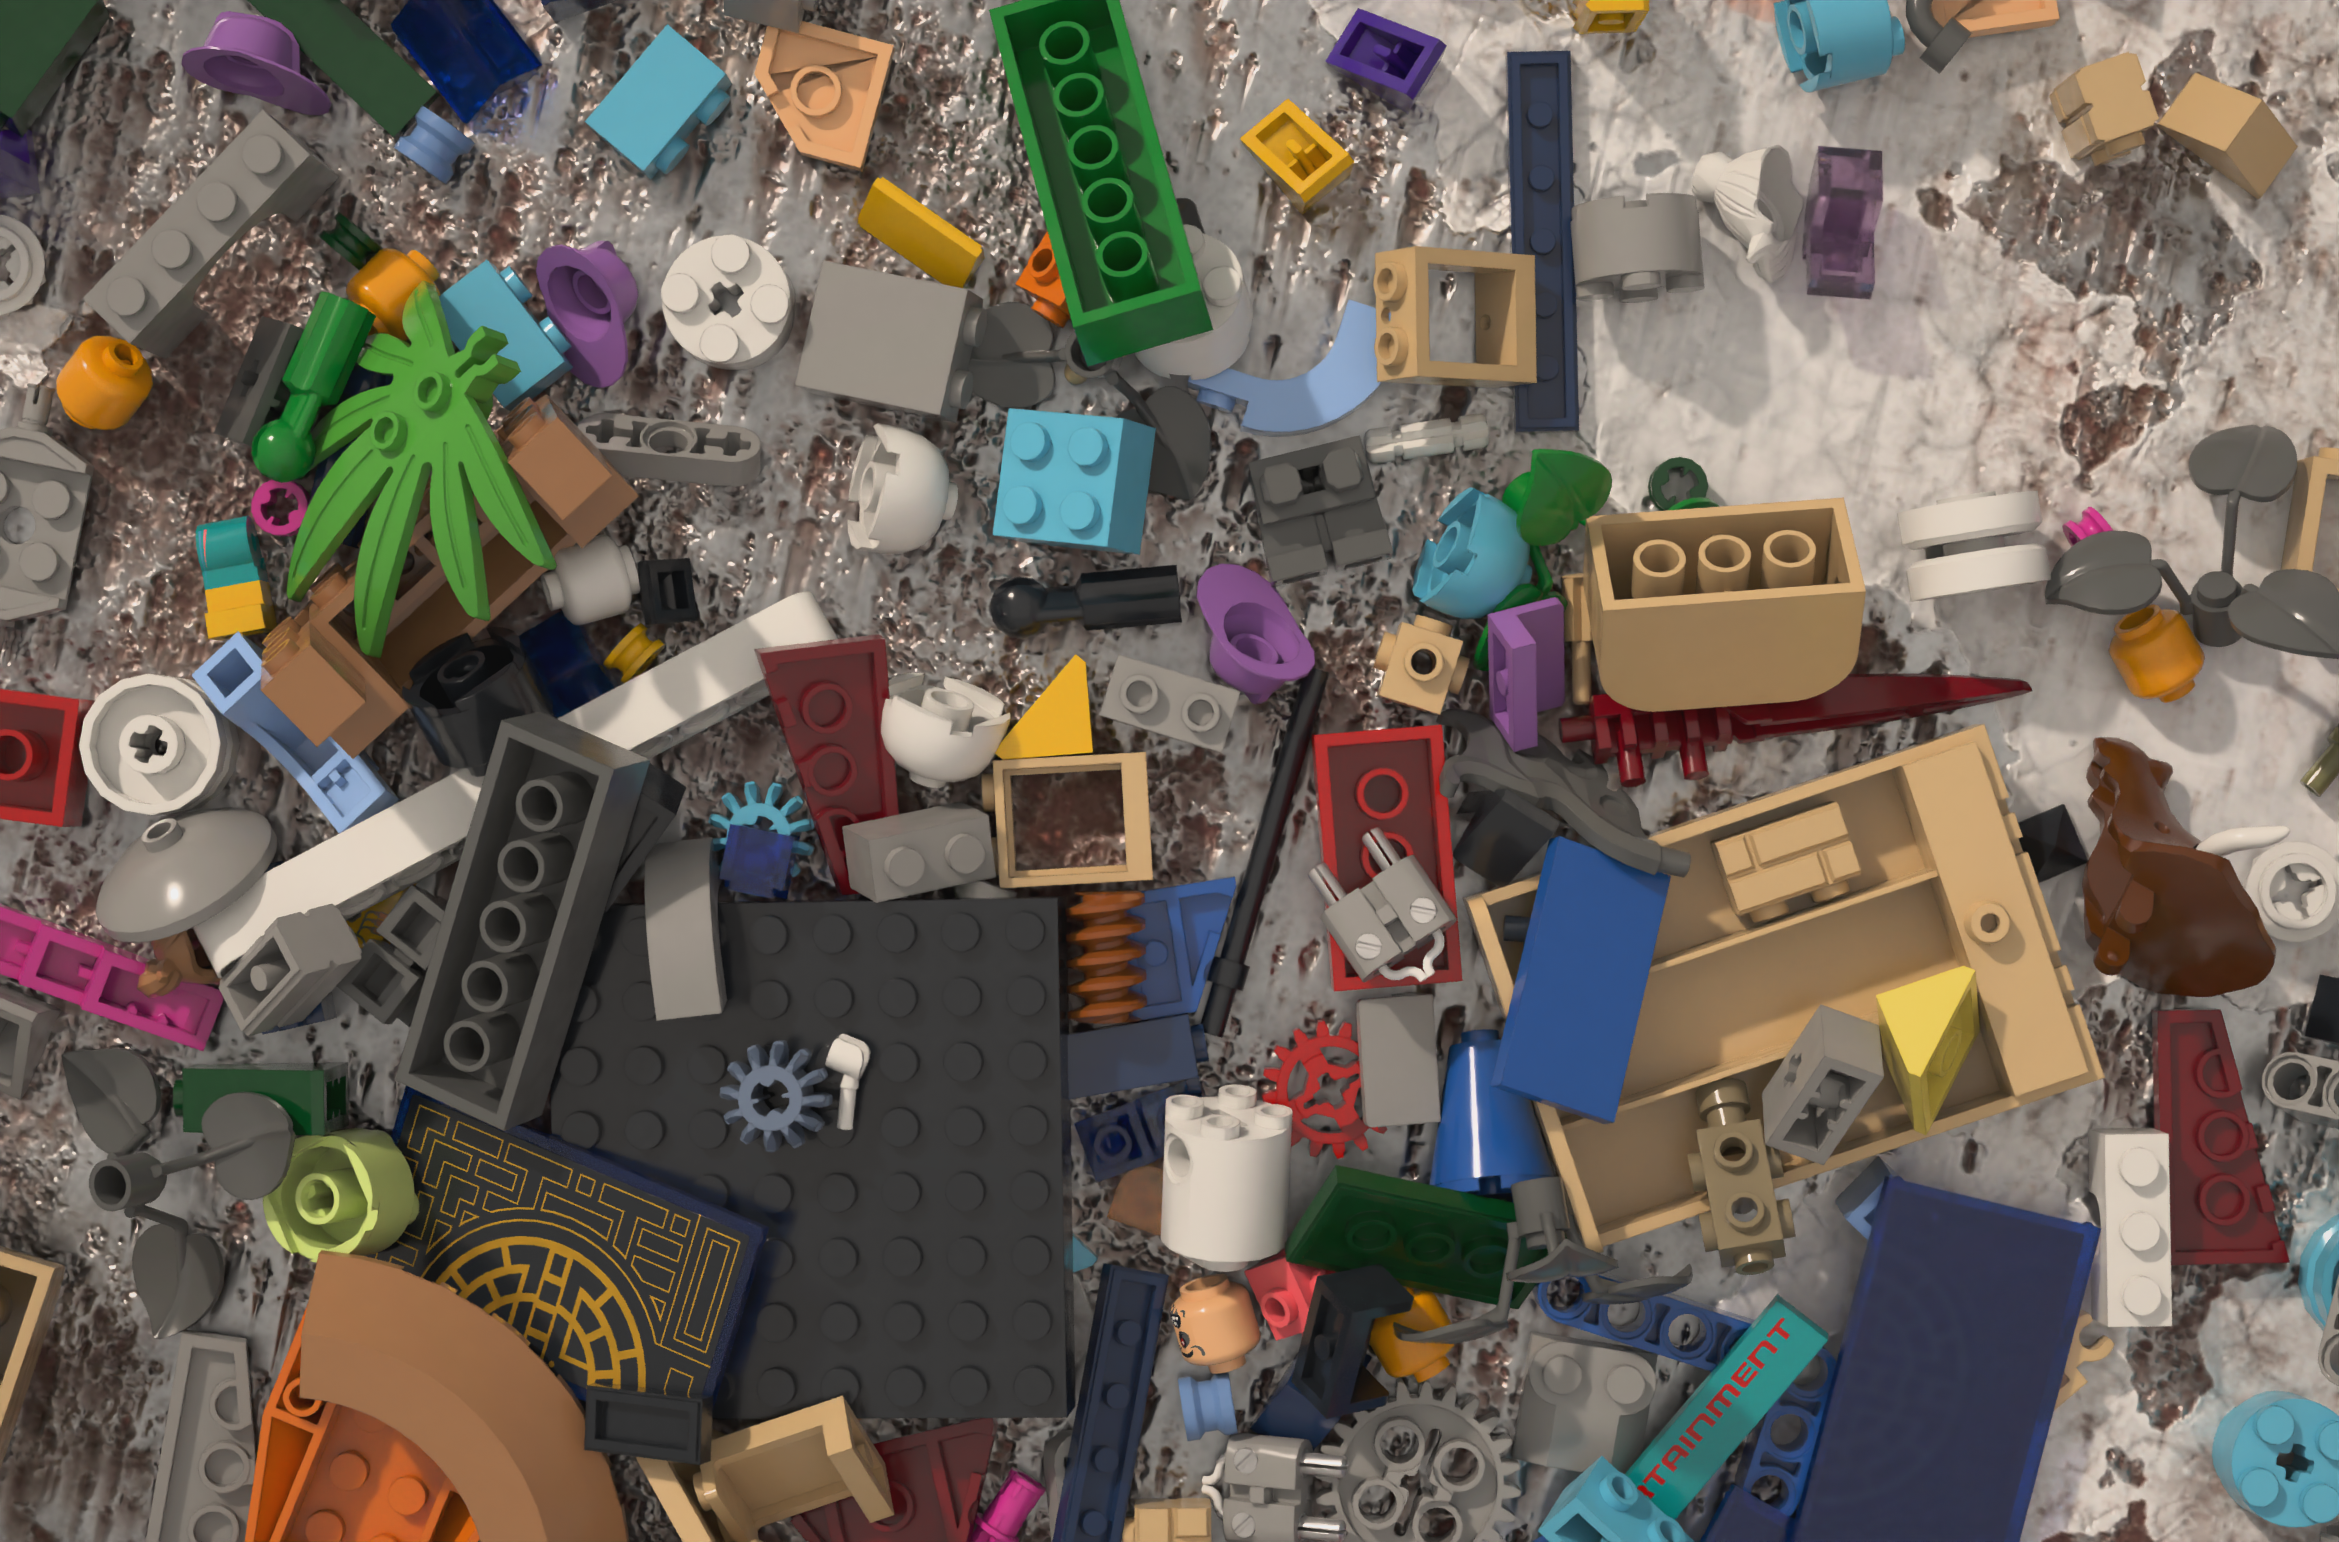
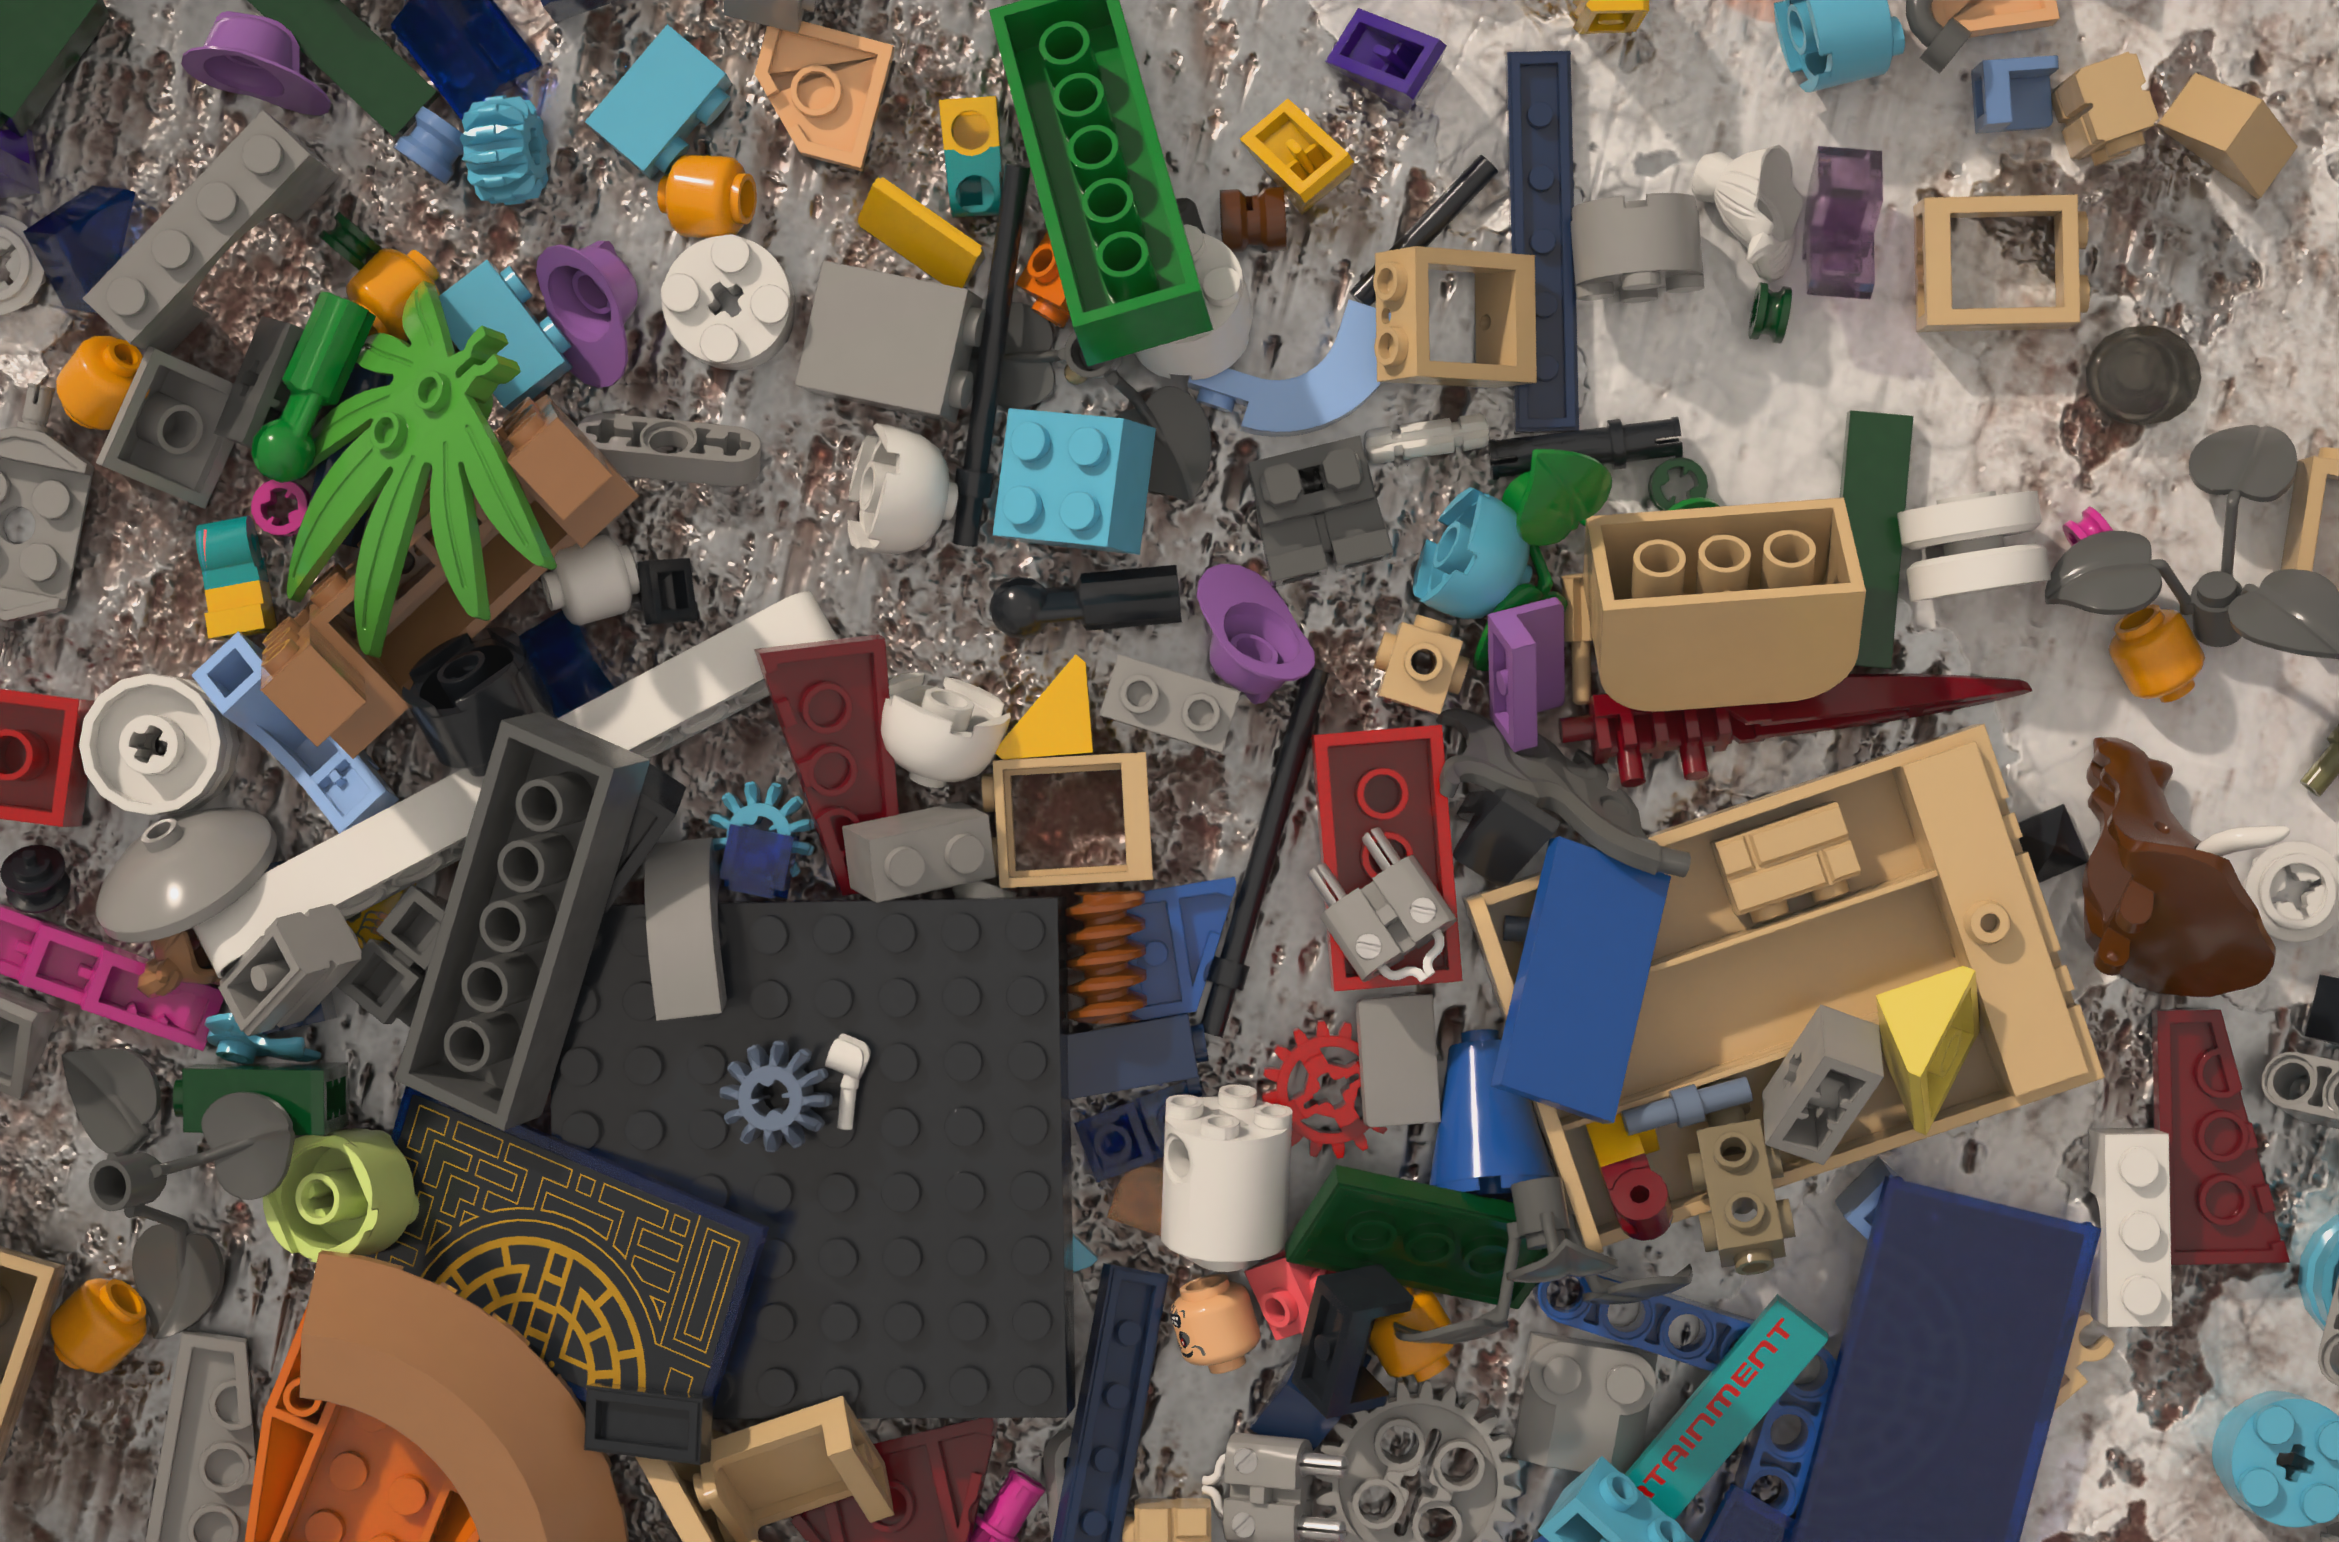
(35, 878): none -> black wheel
(82, 242): none -> clear blue slope
(98, 1325): none -> light orange head
(170, 433): none -> light grey slope
(242, 1049): none -> medium azure plate
(505, 150): none -> medium azure gear
(634, 653): yellow bush -> none
(707, 196): none -> light orange head
(972, 155): none -> leg
(974, 478): none -> black bar
(1207, 1406): medium blue wheel -> none
(1253, 219): none -> reddish brown wheel
(1434, 219): none -> black bar
(1608, 445): none -> black pin
(1635, 1191): none -> dark red leg
(1686, 1106): none -> sand blue bar
(1770, 313): none -> dark green bush
(1874, 492): none -> dark green tile
(1934, 268): none -> tan window
(2013, 94): none -> medium blue panel
(2142, 376): none -> clear smoke hat

